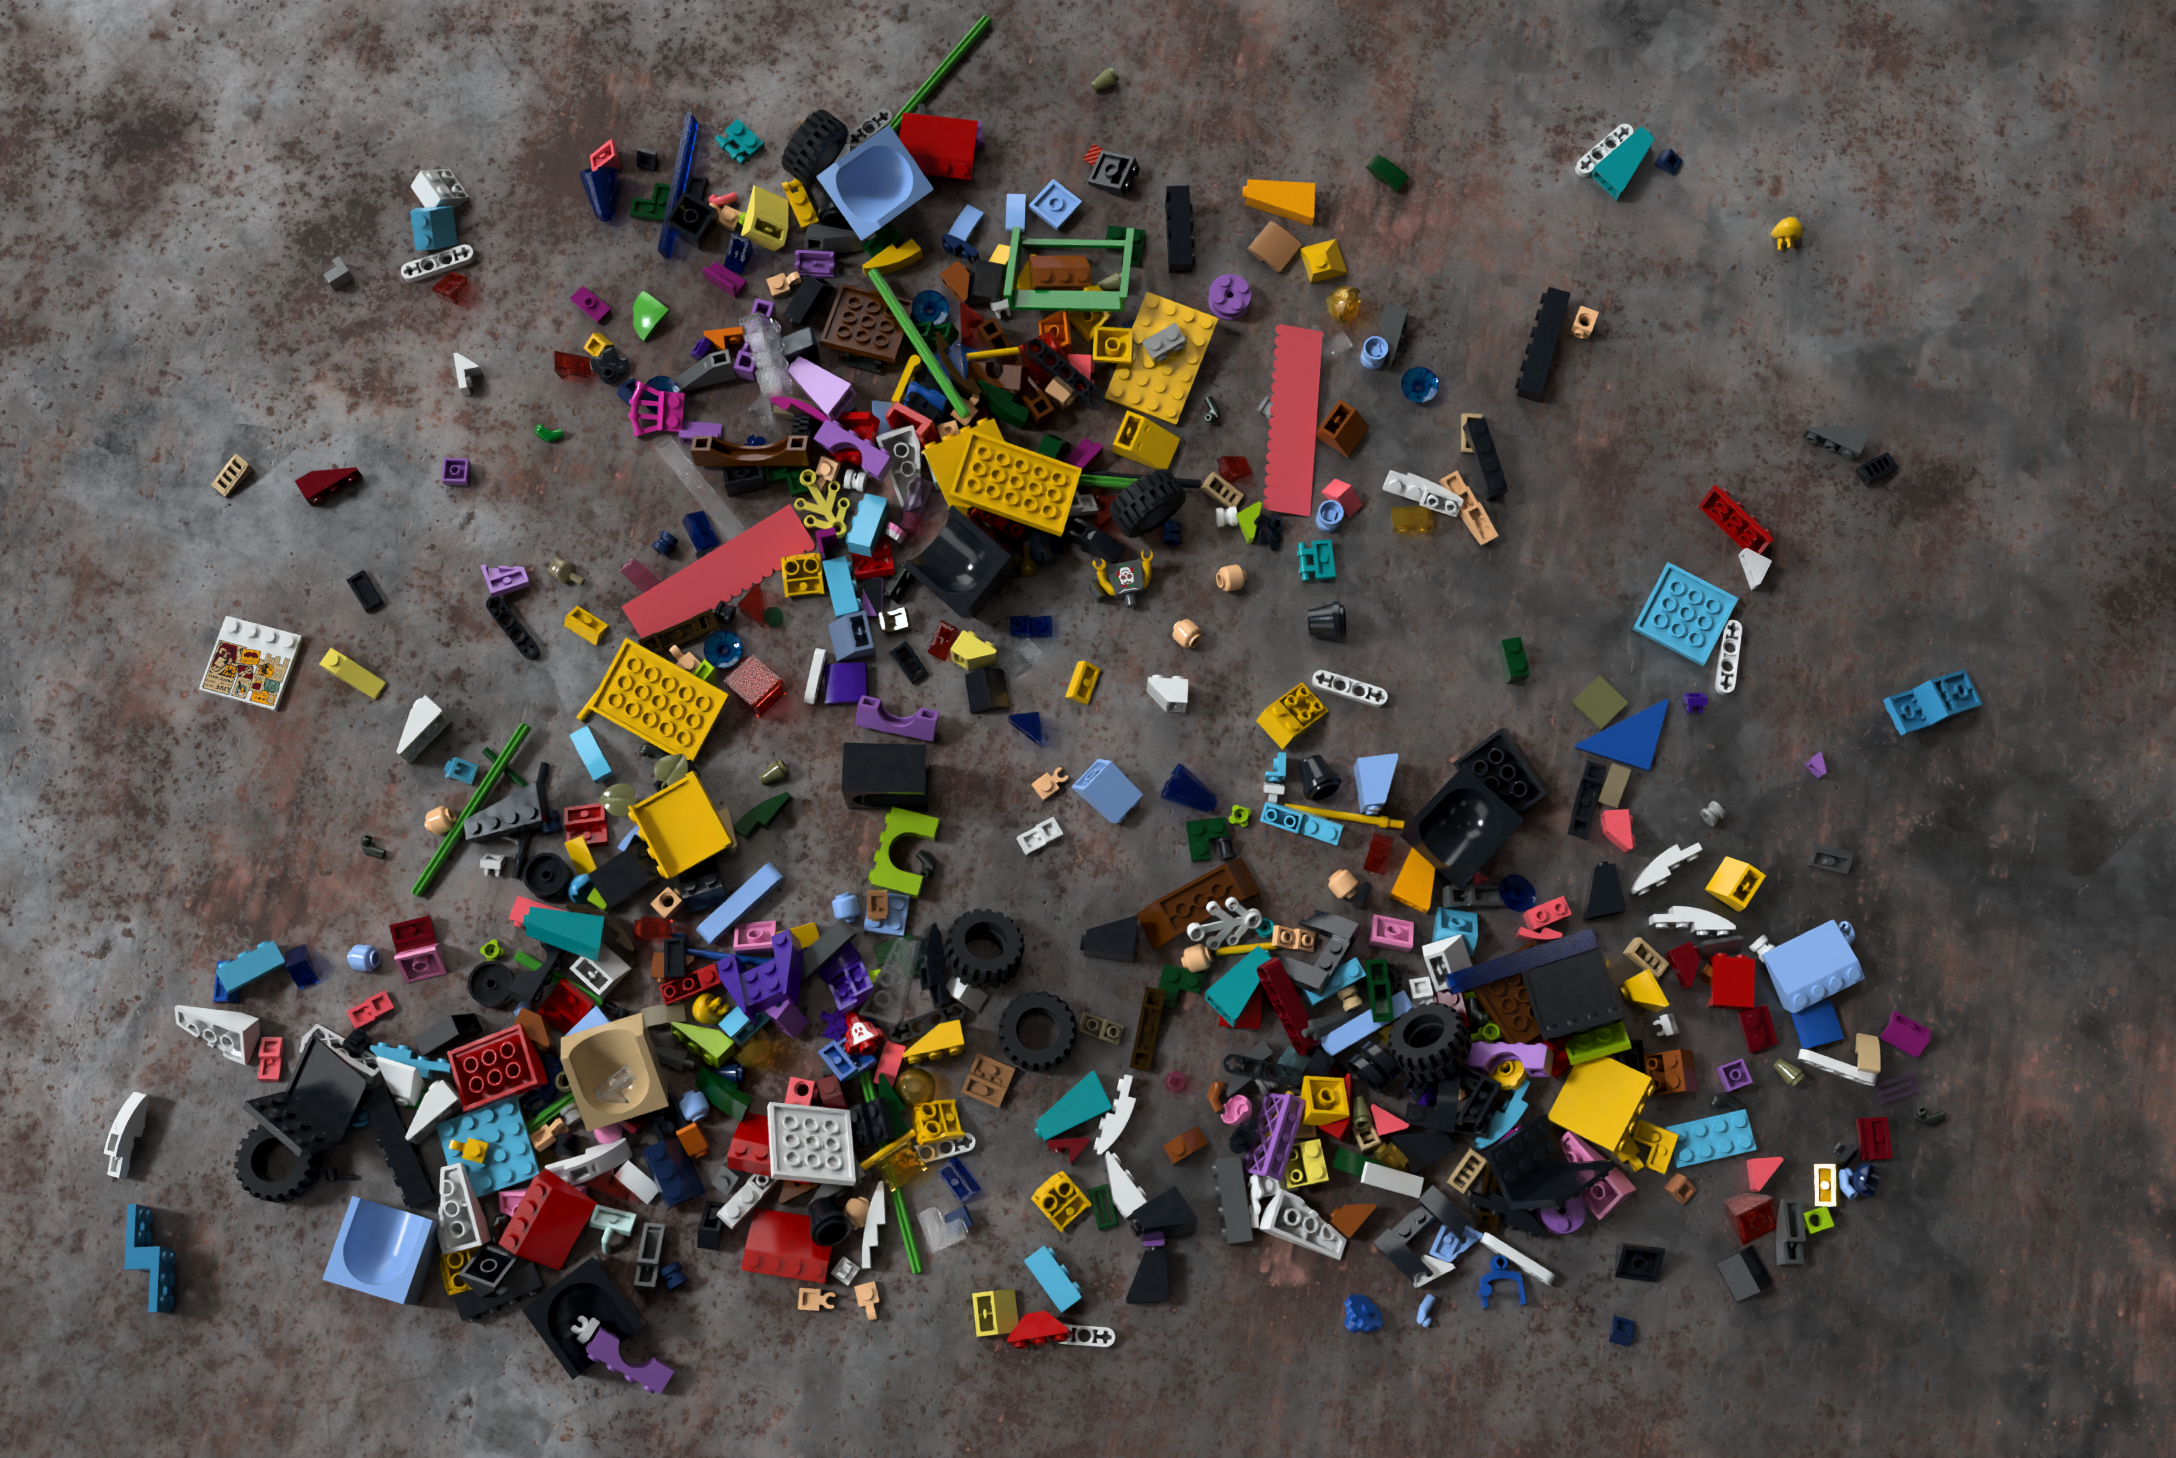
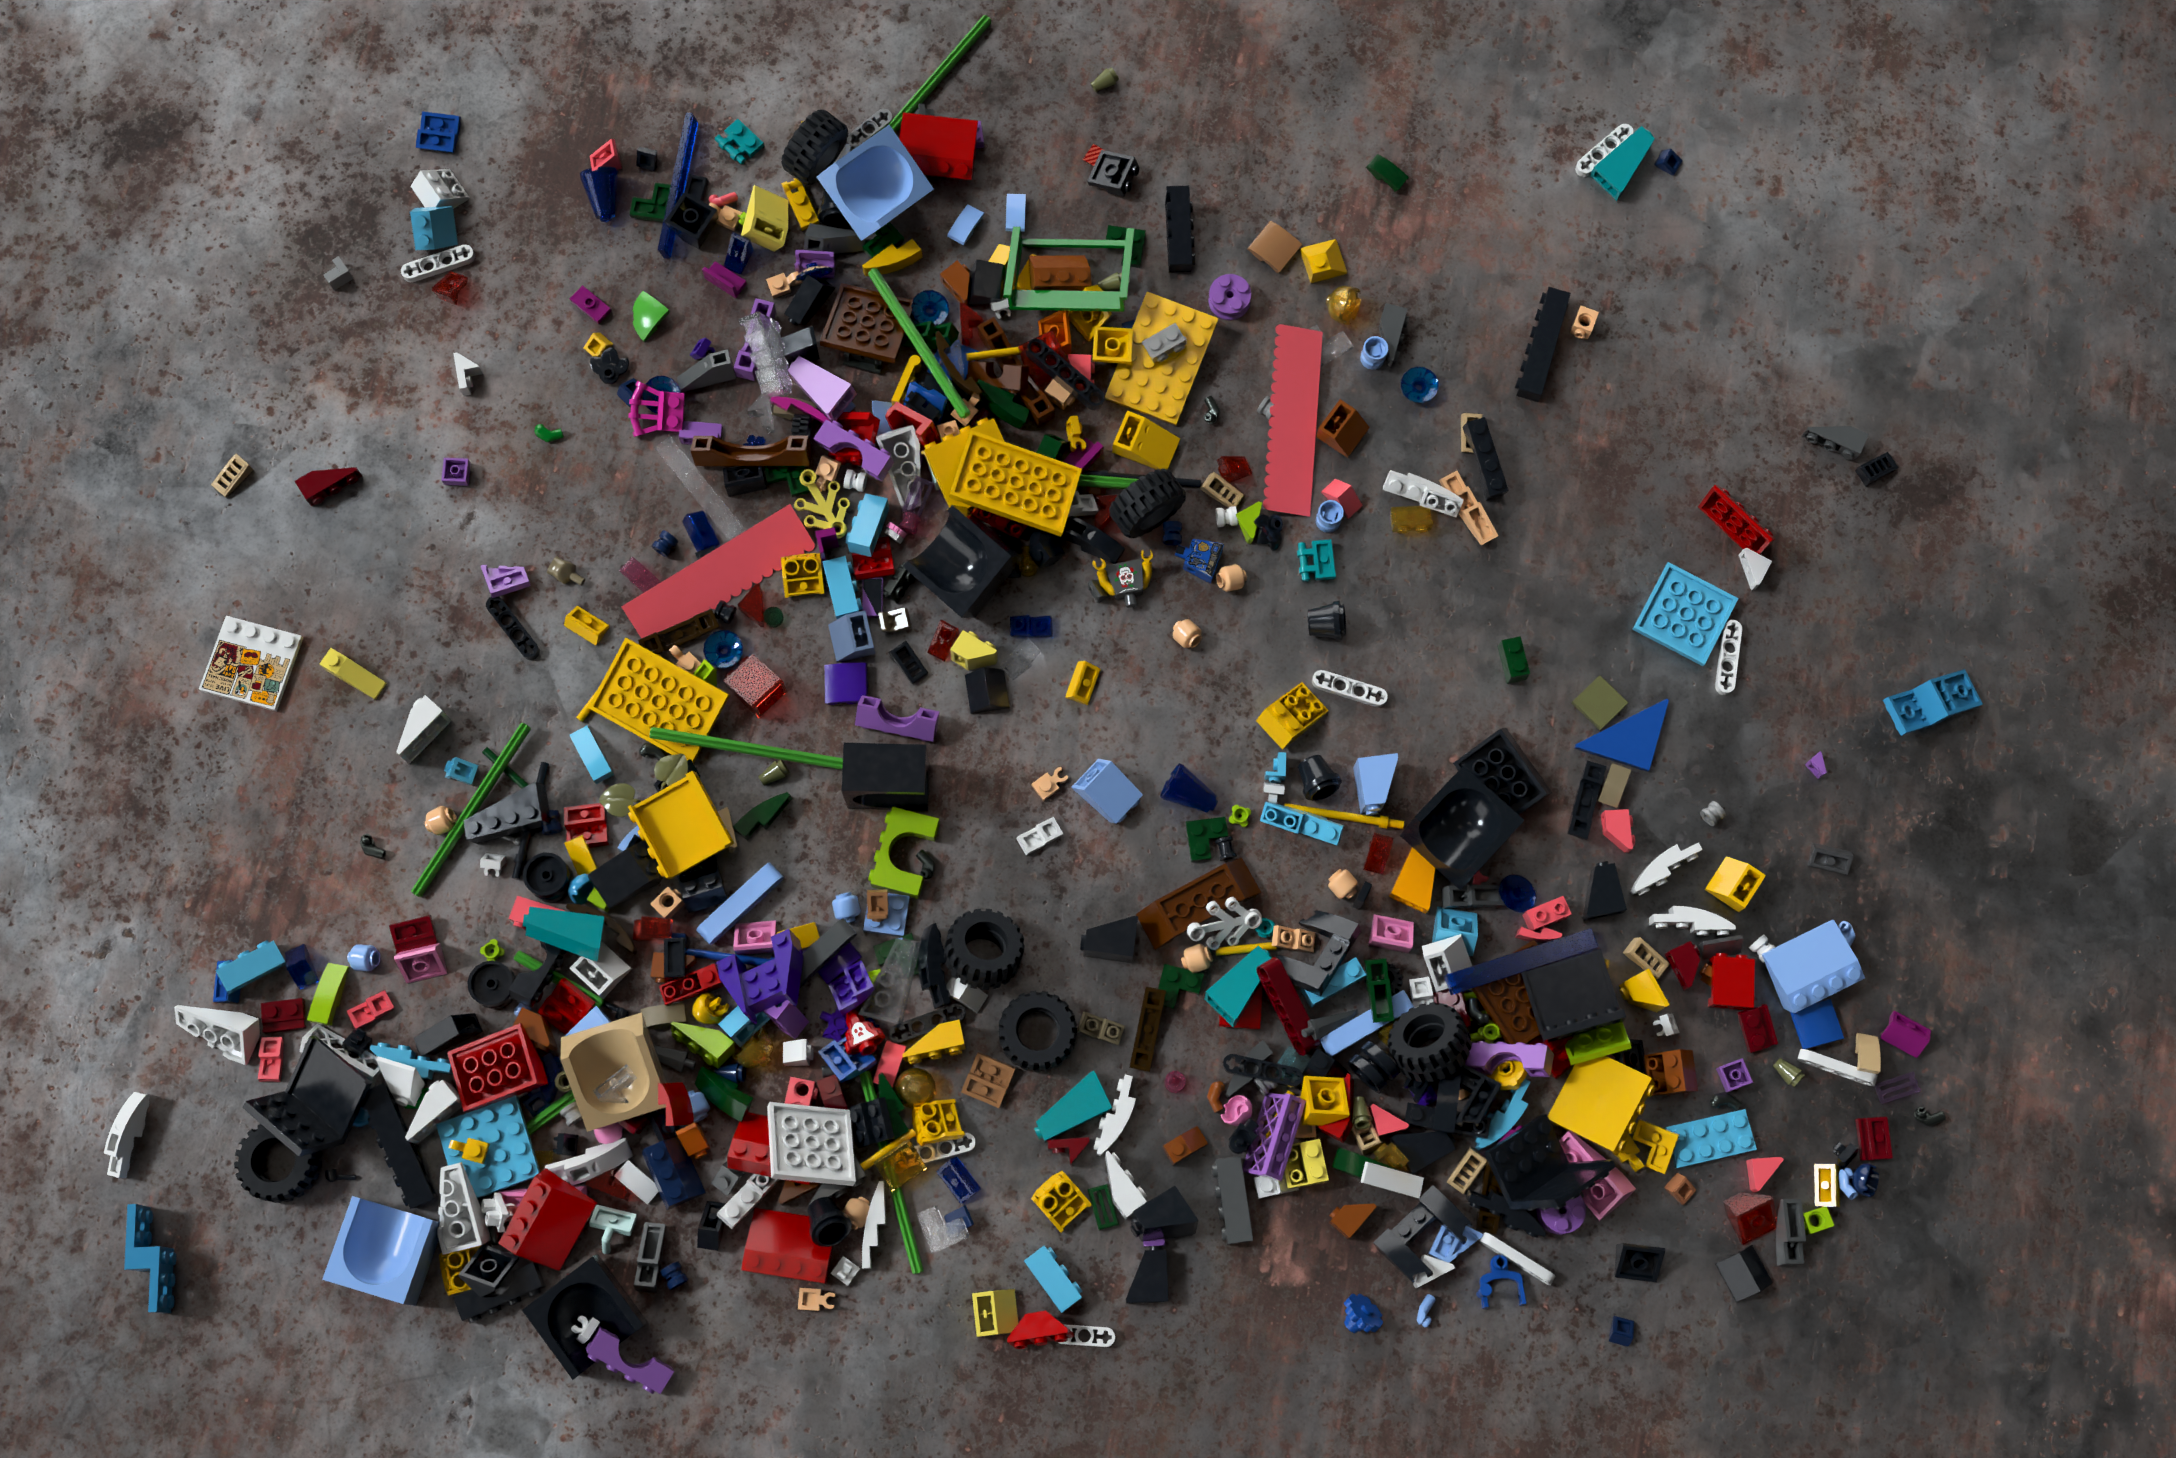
(283, 1015): none -> dark red plate
(328, 994): none -> lime slope
(365, 591): black tile -> none
(438, 132): none -> blue slope
(497, 1211): none -> white hips
(546, 1134): light nougat plate -> none
(571, 364): clear red slope -> none
(677, 1103): none -> red slope
(722, 336): orange slope -> none
(746, 748): none -> bright green axle
(797, 1053): none -> white slope
(815, 270): none -> clear blue dish
(815, 676): white beam -> none
(868, 1296): light nougat plate -> none
(956, 246): dark blue slope -> none
(1028, 725): clear blue slope -> none
(1055, 204): light blue plate -> none
(1074, 429): none -> yellow plate
(1169, 692): white slope -> none
(1201, 558): none -> torso
(1255, 1194): white animal -> none
(1282, 198): light orange slope -> none
(1297, 1223): white wedge -> none
(1352, 1002): tan wheel -> none
(1695, 699): dark purple tile -> none
(1787, 231): yellow piece -> none

